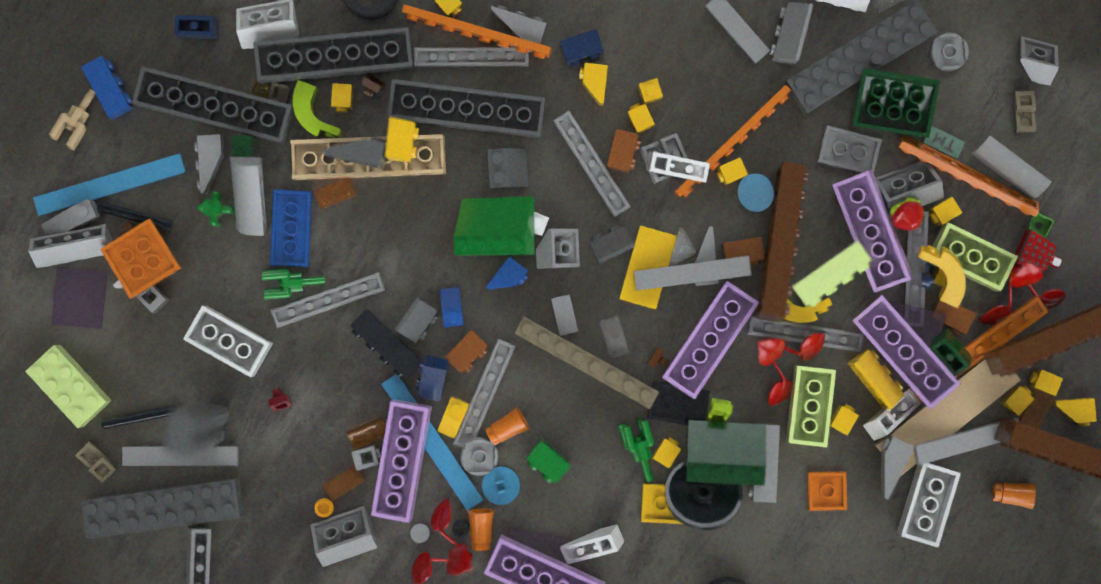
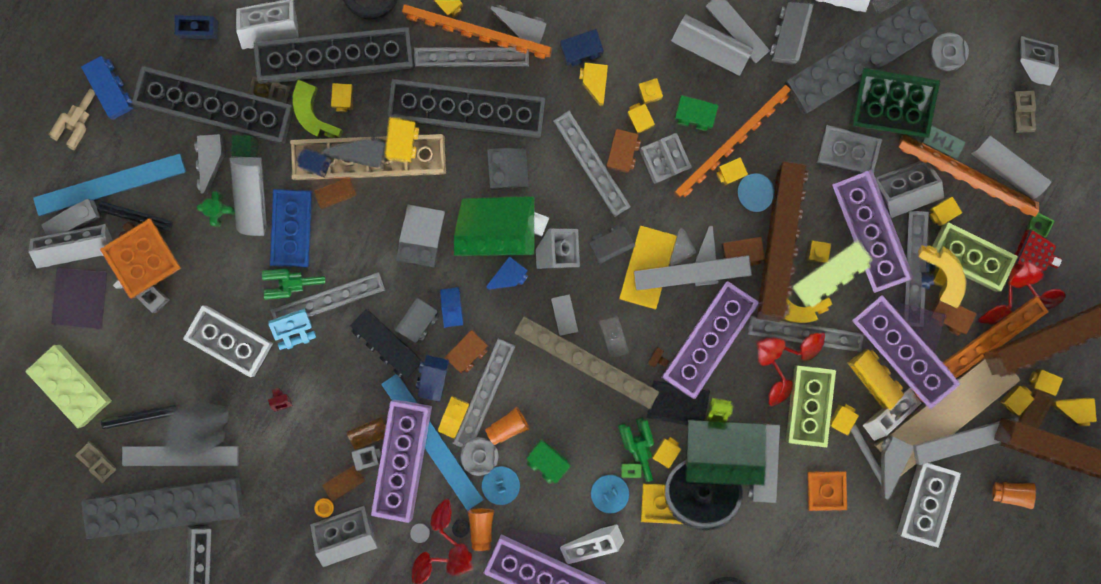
(291, 324): none -> medium azure plate
(313, 162): none -> dark blue brick
(372, 85): reddish brown tile -> none
(420, 236): none -> slope
(610, 494): none -> dark azure piece
(631, 466): none -> bright green piece
(677, 166): white slope -> none
(696, 113): none -> green brick
(712, 44): none -> light grey brick
(818, 251): none -> yellow brick
(867, 452): none -> light grey bar
(907, 214): red hair -> none
(951, 352): dark green brick -> none

